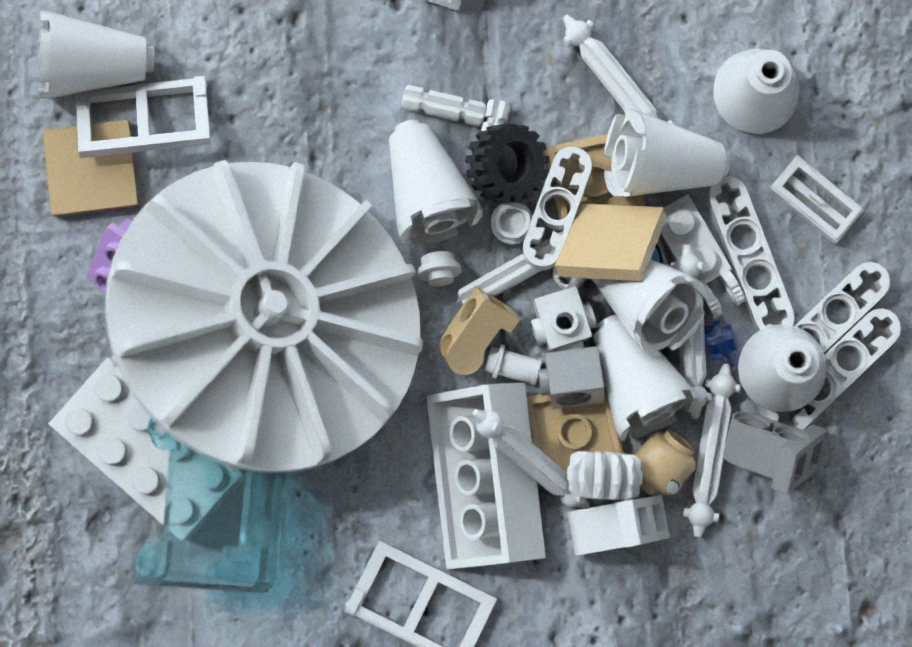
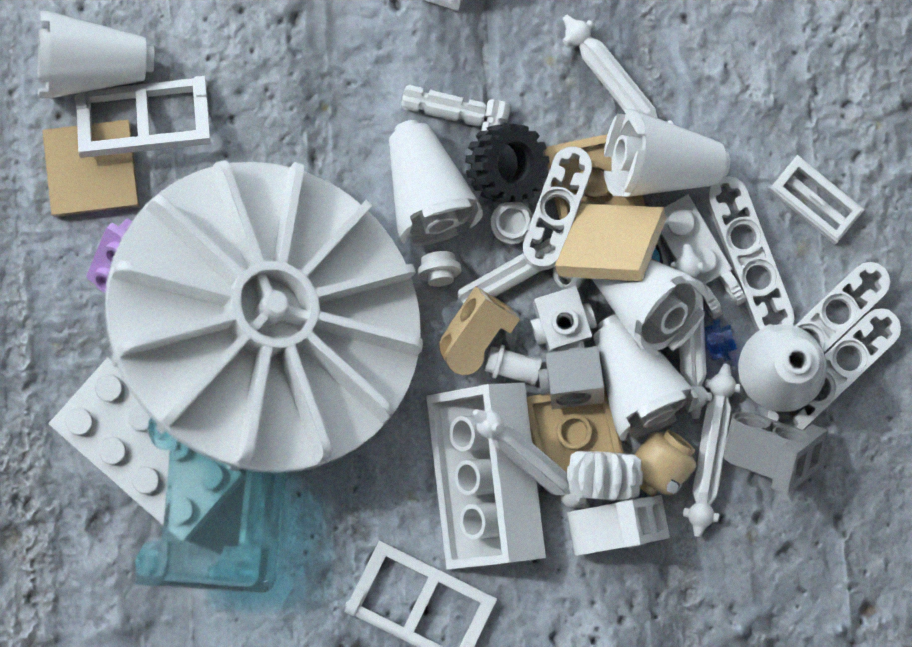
(756, 91): white cone -> none

